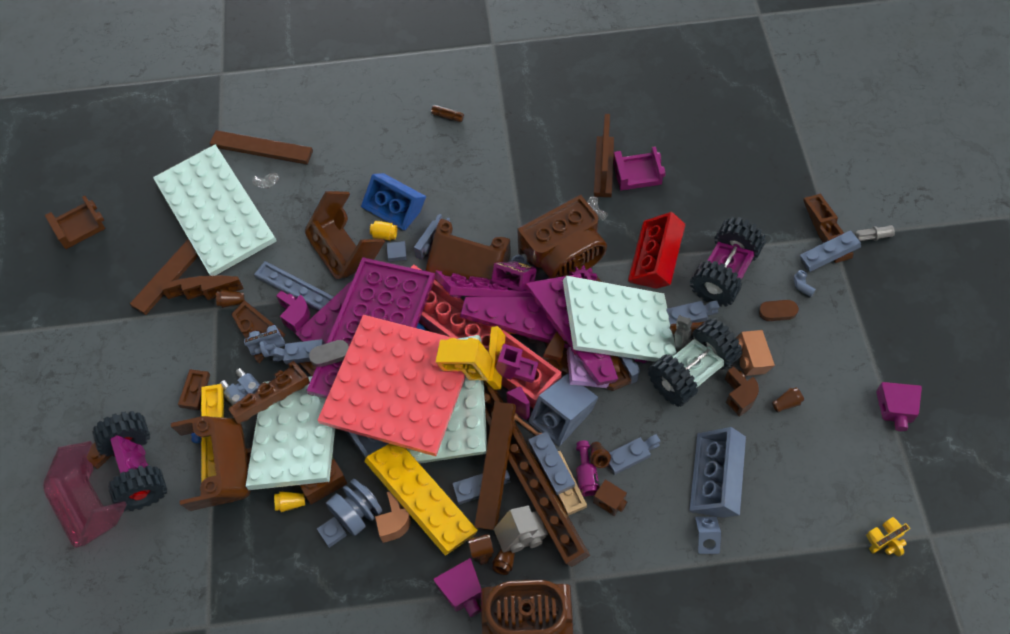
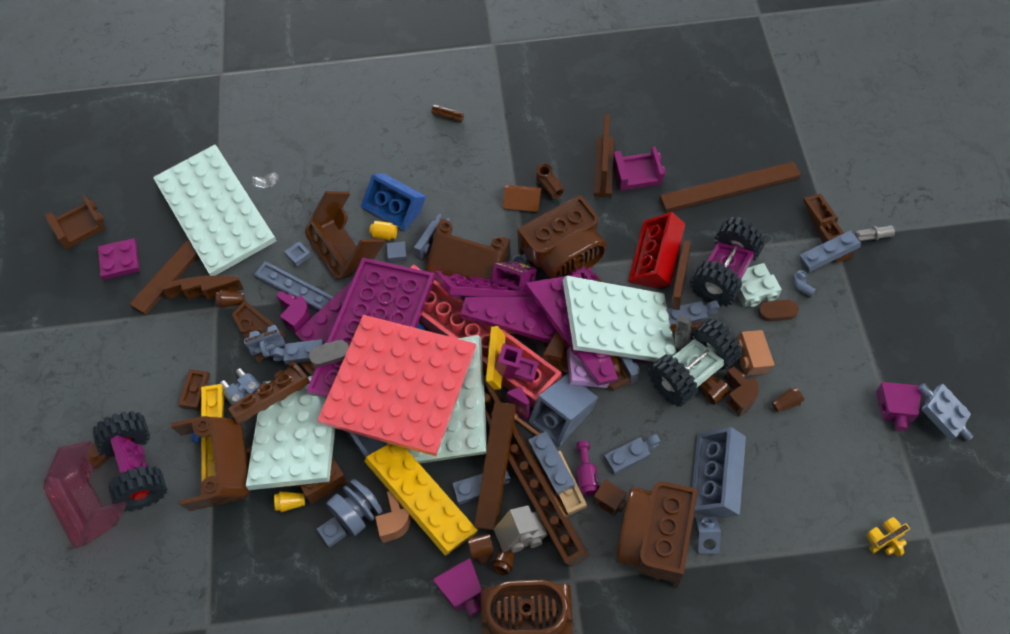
(118, 259): none -> magenta plate
(261, 147): reddish brown tile -> none
(297, 253): none -> sand blue plate
(464, 356): yellow brick -> none
(521, 198): none -> dark orange panel
(549, 181): none -> reddish brown piece
(593, 203): clear arm -> none
(599, 455): reddish brown cone -> none
(657, 530): none -> reddish brown brick
(681, 275): none -> reddish brown tile
(714, 389): none -> reddish brown piece
(729, 186): none -> reddish brown tile
(758, 286): none -> light aqua plate
(946, 411): none -> sand blue plate

